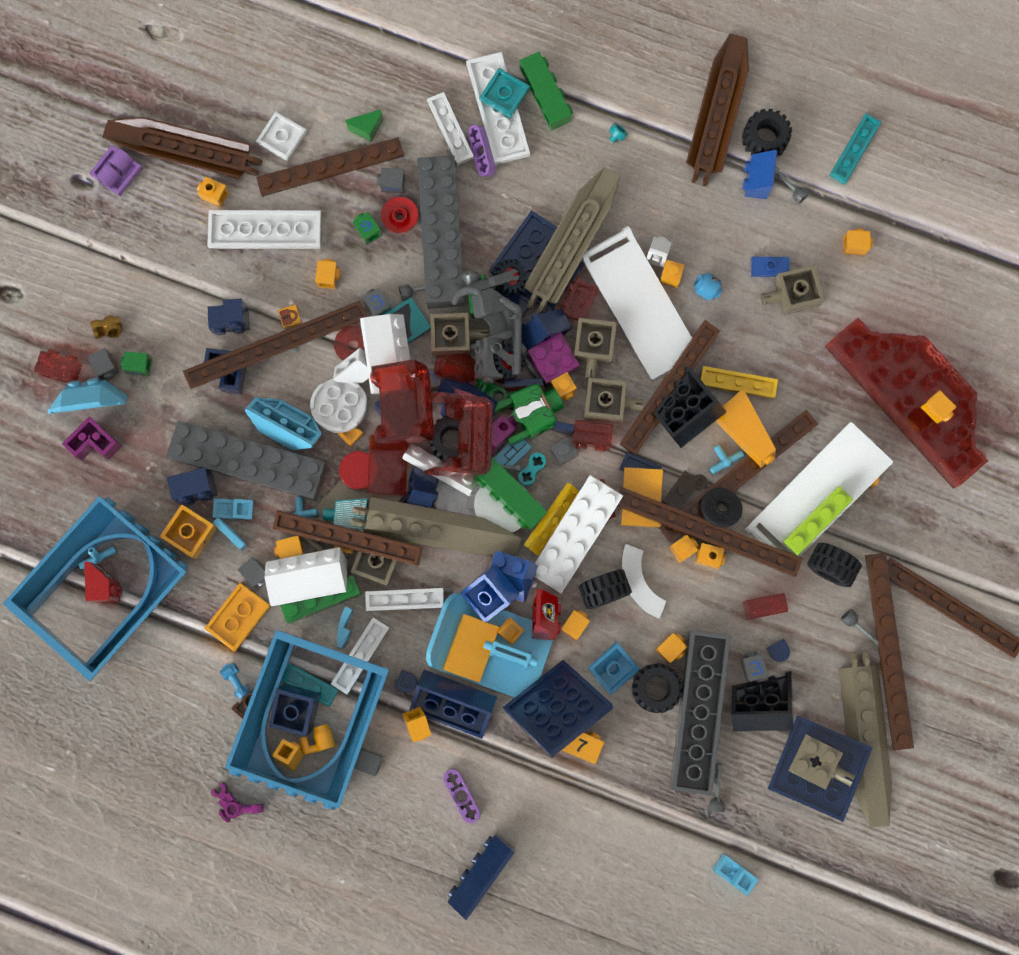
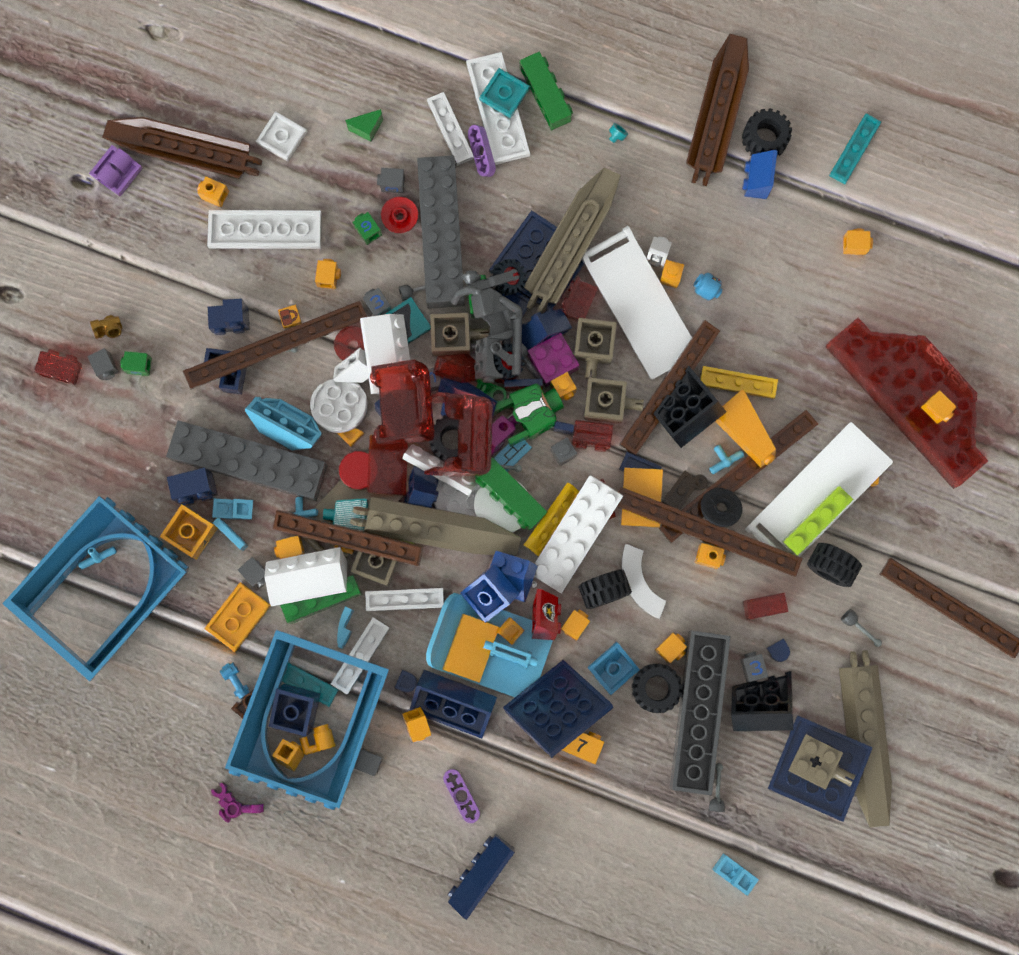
(87, 395): medium azure wedge -> none
(90, 436): magenta brick -> none
(100, 585): red slope -> none
(330, 166): reddish brown plate -> none
(532, 470): teal axle -> none
(684, 548): light orange brick -> none
(769, 266): blue plate -> none
(787, 294): dark tan brick -> none
(799, 193): dark grey hinge -> none
(889, 651): reddish brown plate -> none

